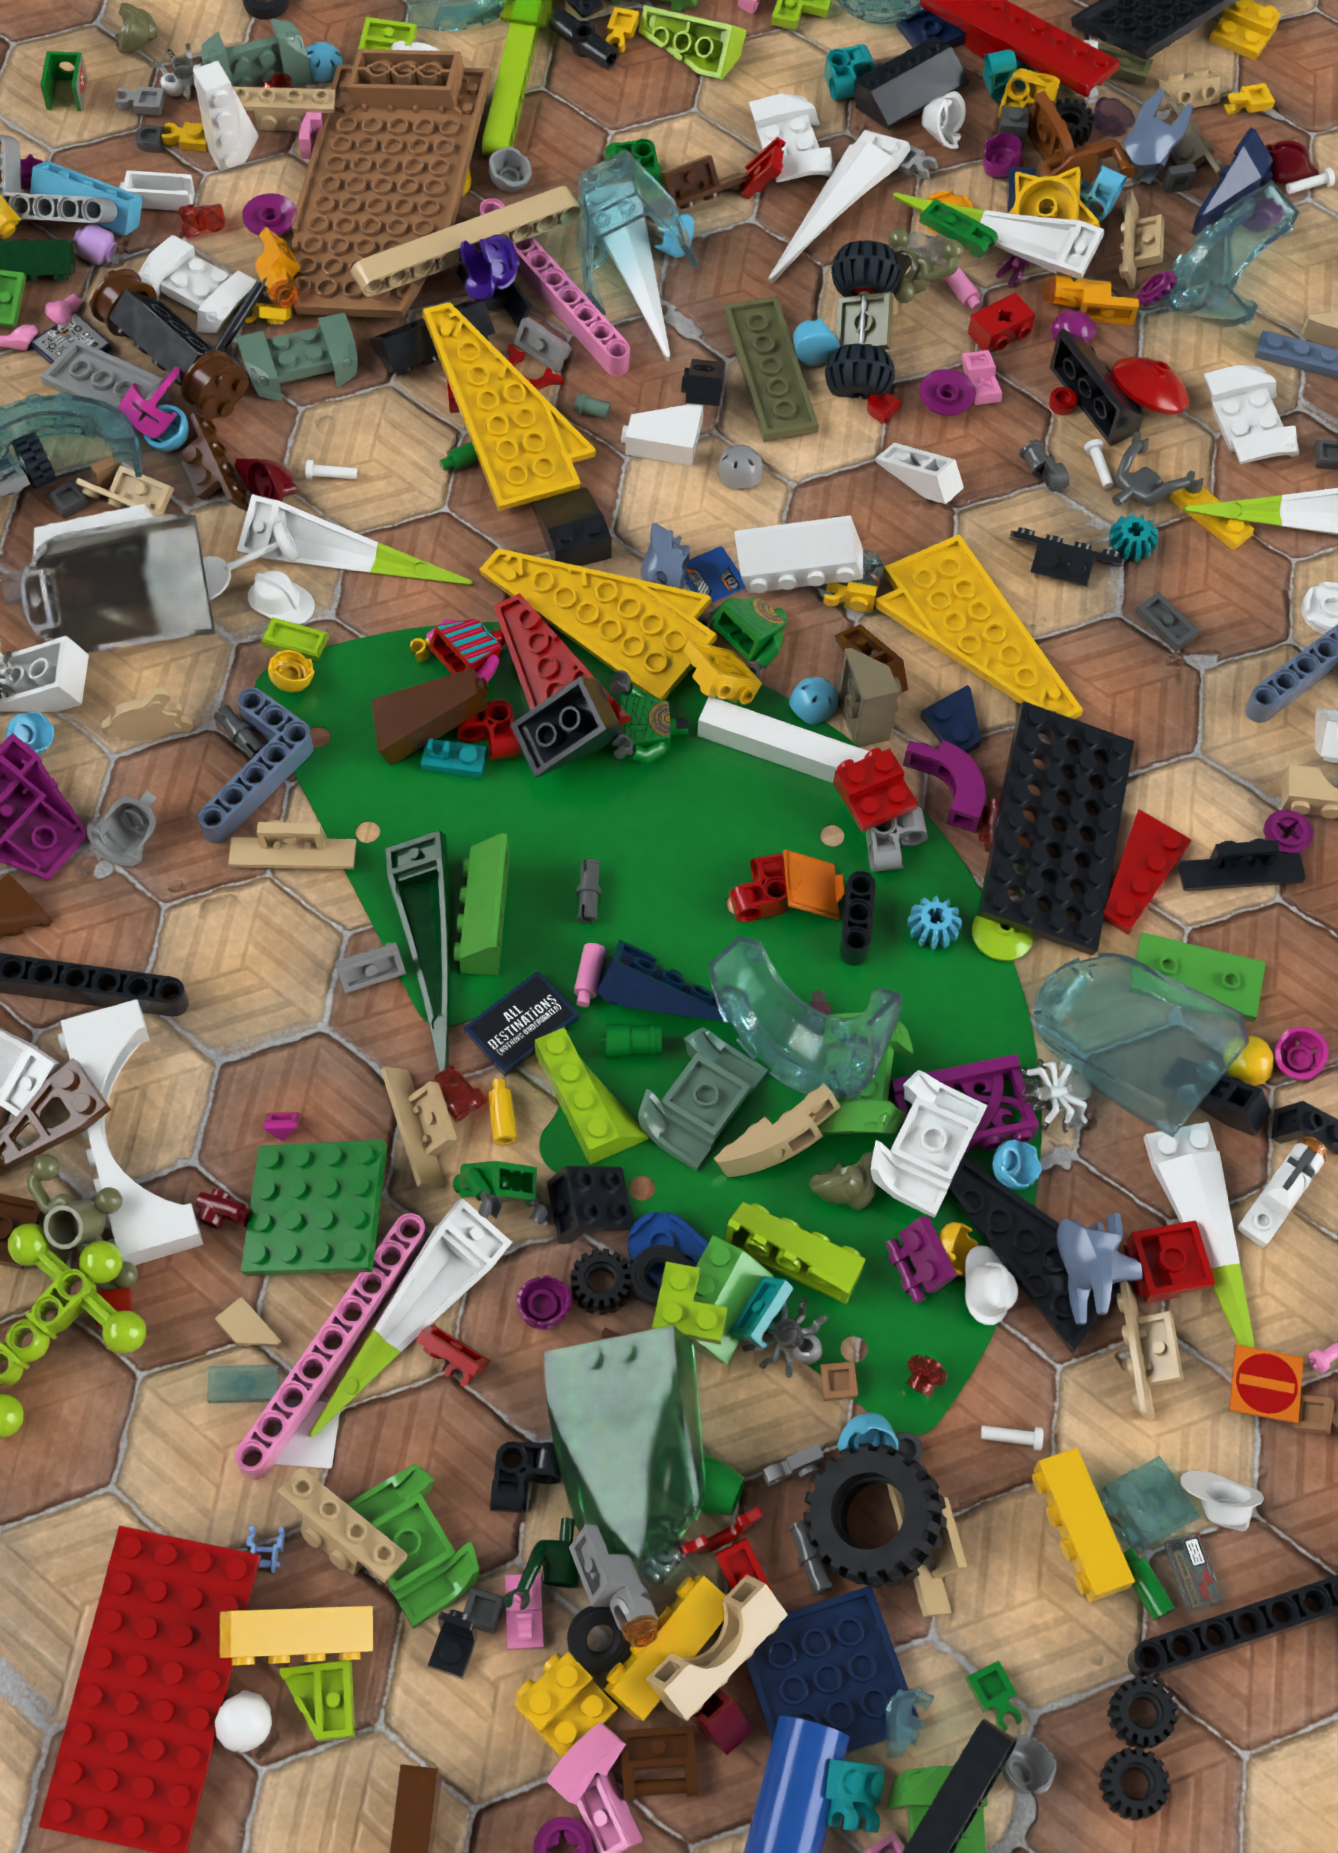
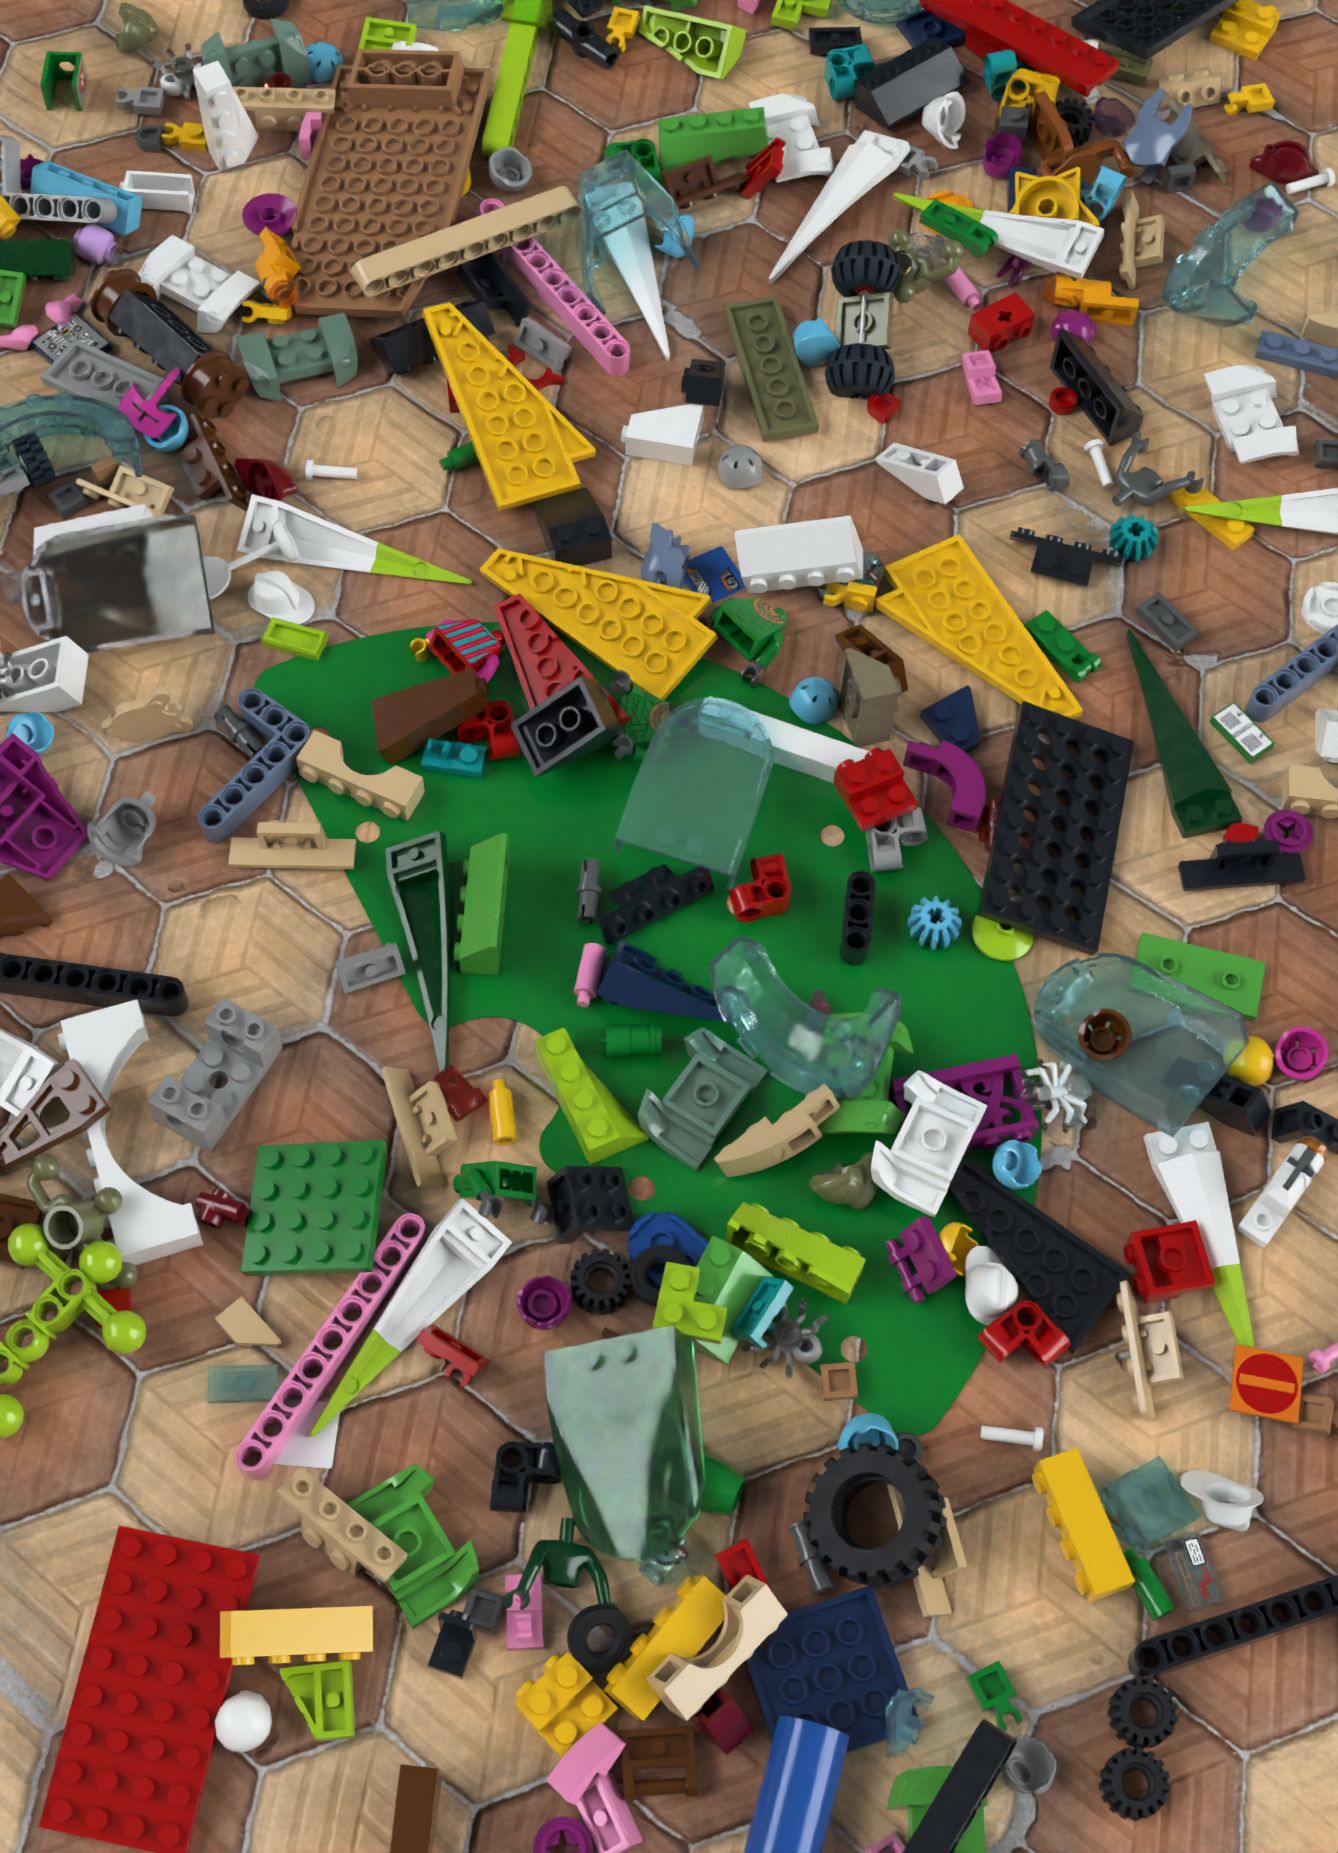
(201, 218): clear red plate -> none
(238, 1048): none -> light grey plate
(240, 316): black piece -> none
(274, 1550): light blue piece -> none
(281, 1124): dark pink slope -> none
(290, 671): yellow hair -> none
(393, 791): none -> tan arch
(490, 267): dark purple helmet -> none
(513, 1023): black tile -> none
(591, 406): sand green pin -> none
(615, 1584): light grey plate -> none
(652, 898): none -> black bracket
(700, 786): none -> clear light blue windscreen
(704, 1545): red helmet -> none
(715, 134): none -> bright green wedge
(722, 673): yellow plate -> none
(799, 1464): light grey plate -> none
(813, 885): orange piece -> none
(829, 38): none -> black plate
(858, 1784): teal plate -> none
(925, 1374): clear red plate -> none
(947, 392): magenta dish -> none
(1041, 1339): none -> red piece
(1062, 647): none -> green plate
(1094, 1263): sand blue piece -> none
(1103, 1039): none -> reddish brown helmet
(1144, 867): red wing -> none
(1151, 384): red dish -> none
(1157, 288): magenta gear -> none
(1194, 786): none -> dark green plate
(1240, 833): none -> red tile
(1241, 732): none -> tile
(1245, 174): dark blue wedge -> none

